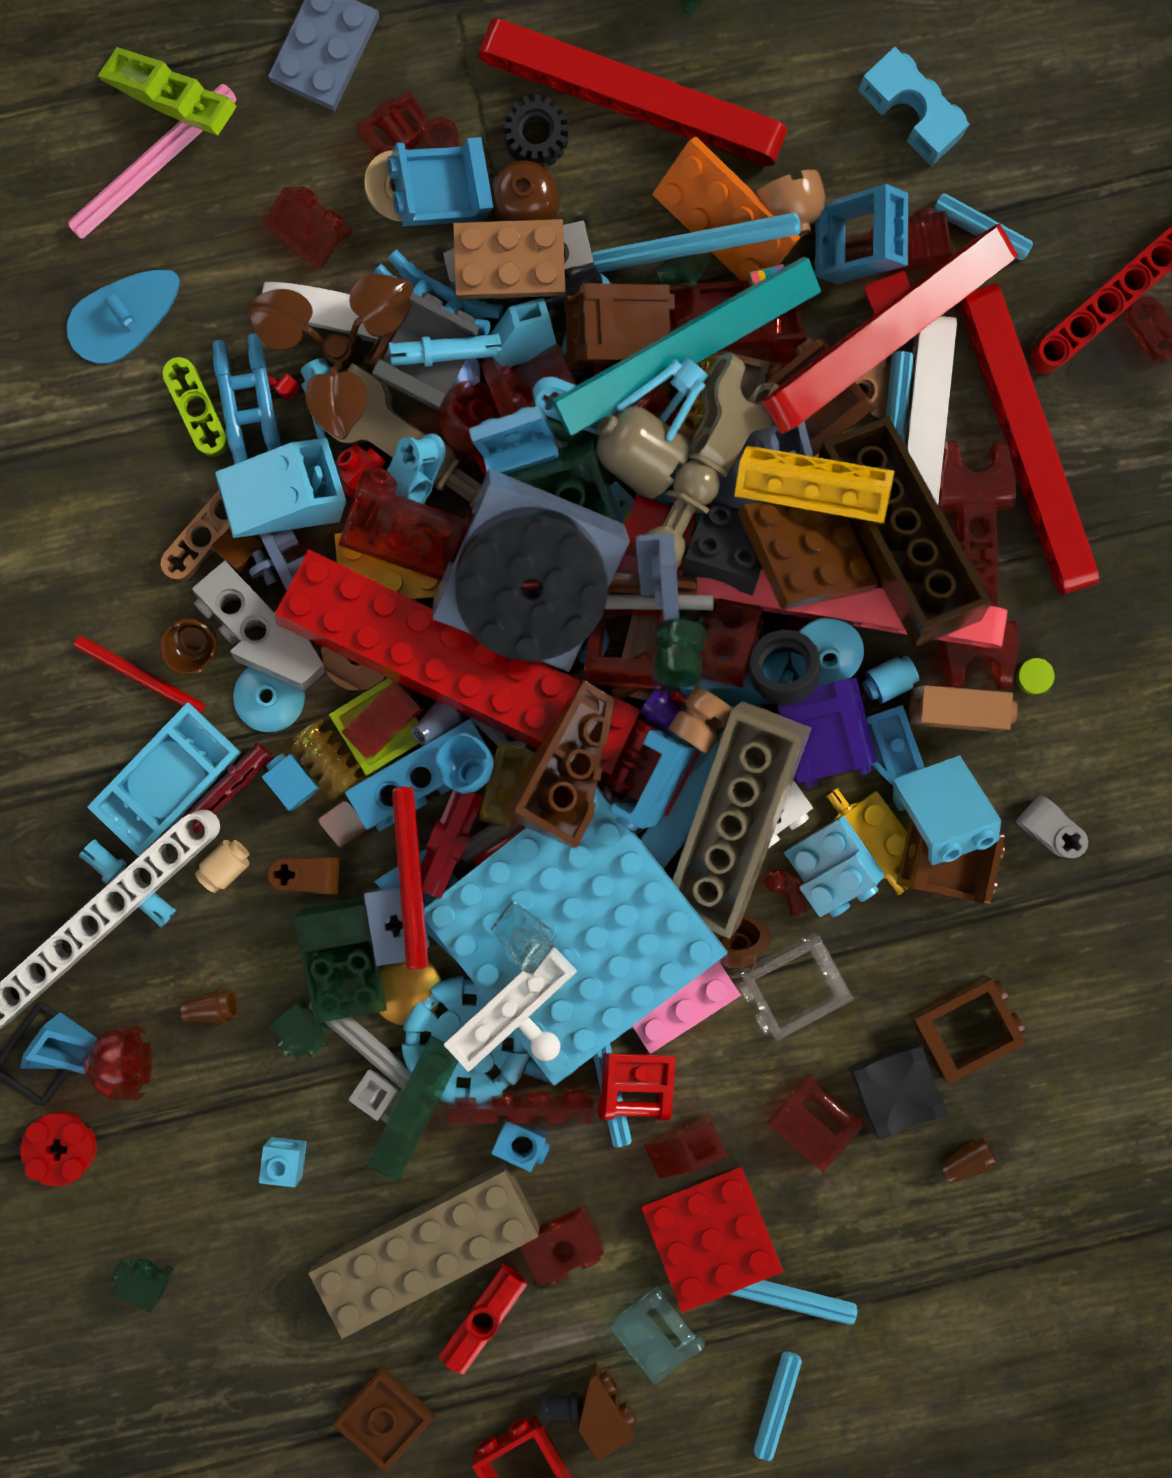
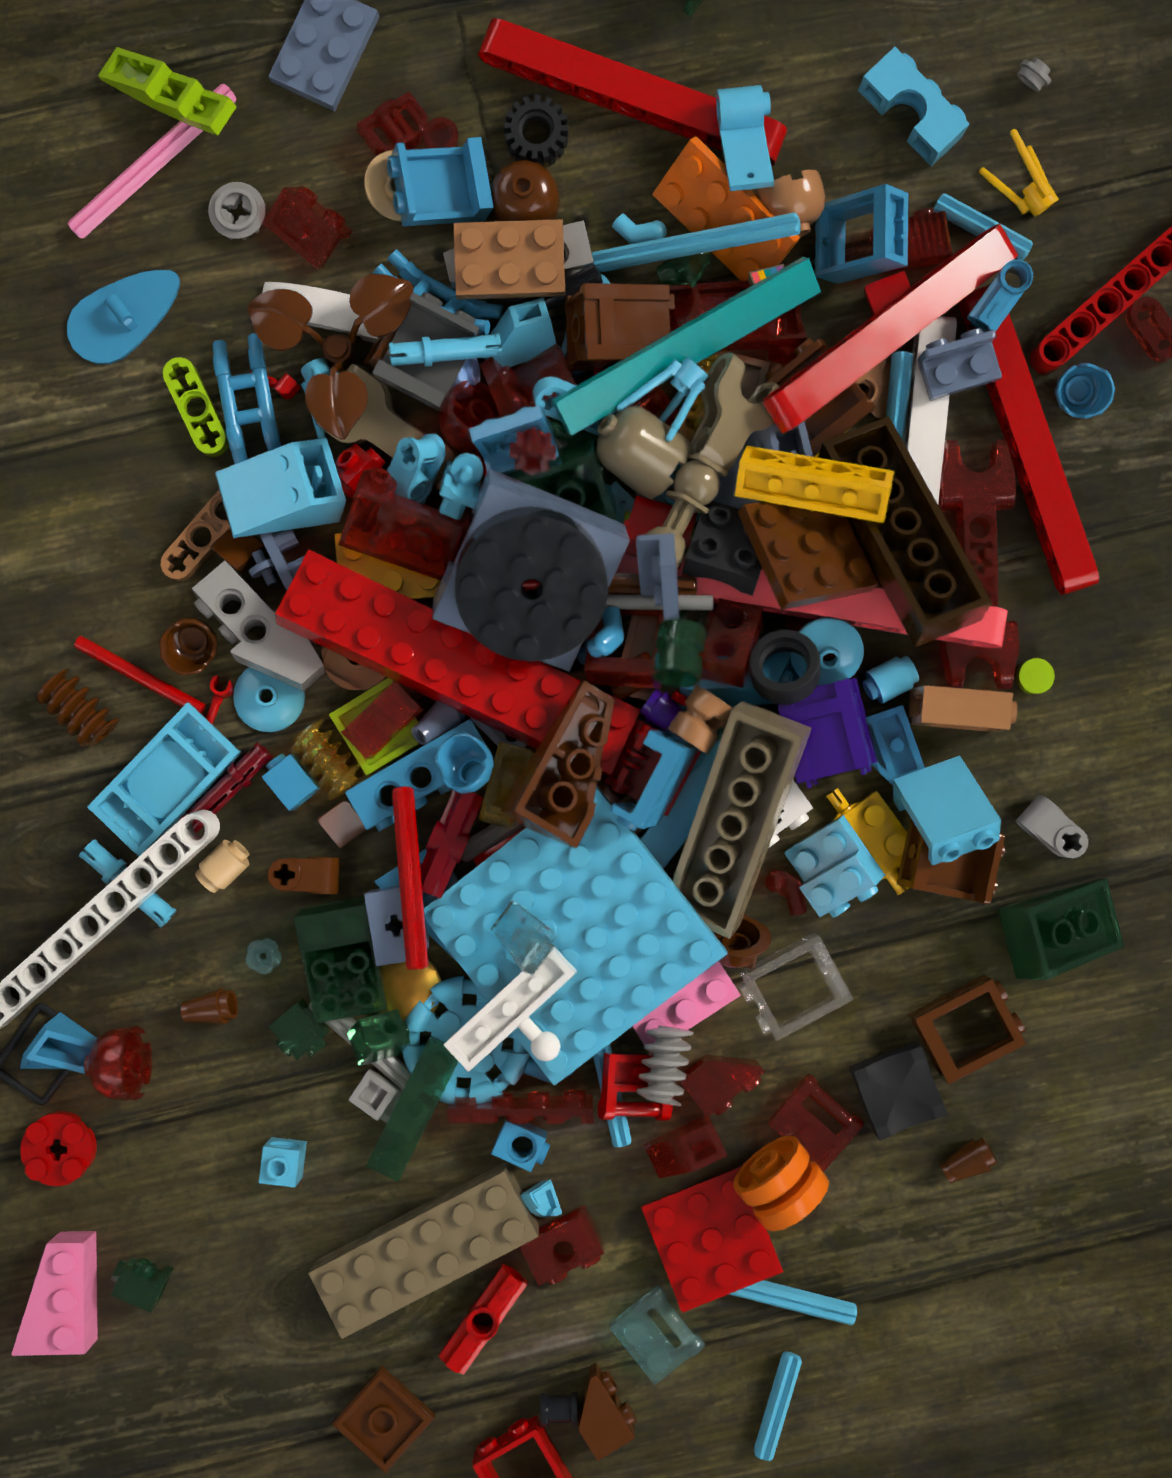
(63, 1299): none -> bright pink wedge
(75, 709): none -> reddish brown piece
(218, 697): none -> red hand
(228, 198): none -> light grey gear
(256, 963): none -> clear light blue plate
(378, 1037): none -> clear green brick
(460, 485): none -> medium azure hips
(532, 451): none -> clear red gear
(542, 1200): none -> medium azure tile
(610, 636): none -> dark azure arm
(639, 233): none -> medium azure arm
(664, 1064): none -> light grey piece
(718, 1079): none -> clear red slope
(743, 136): none -> medium azure door
(781, 1183): none -> orange wheel
(959, 364): none -> sand blue bracket
(1000, 297): none -> dark azure piece
(1034, 74): none -> light grey plate
(1038, 194): none -> yellow plant
(1061, 930): none -> clear green slope
(1084, 390): none -> dark azure hair

